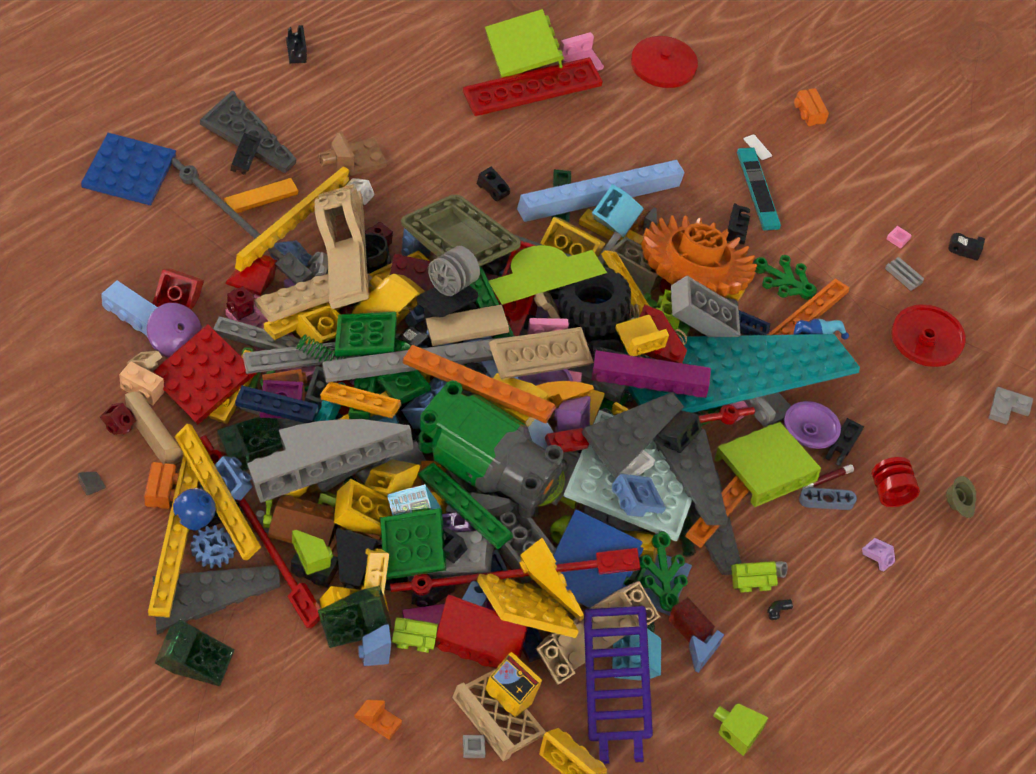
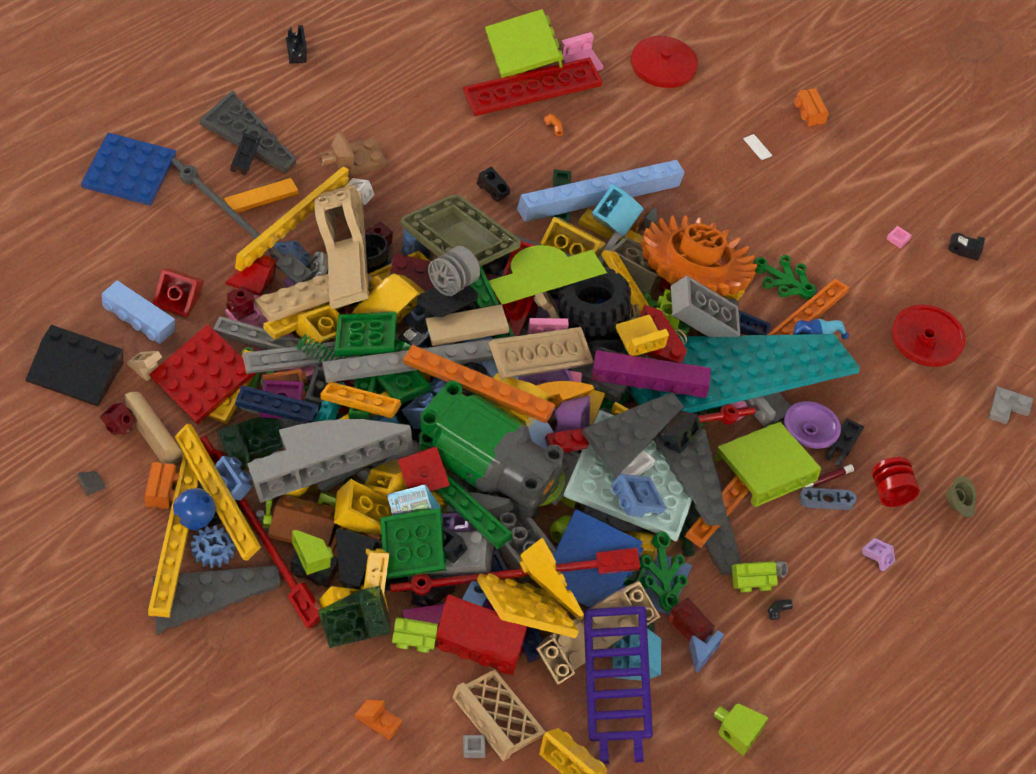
(75, 365): none -> black slope
(138, 379): light nougat brick -> none
(164, 331): medium lavender dish -> none
(194, 654): clear green slope -> none
(376, 647): medium blue slope -> none
(424, 468): none -> red plate
(513, 685): slope -> none
(552, 119): none -> orange arm
(738, 223): black hinge -> none
(758, 189): tile -> none
(906, 272): light grey tile -> none

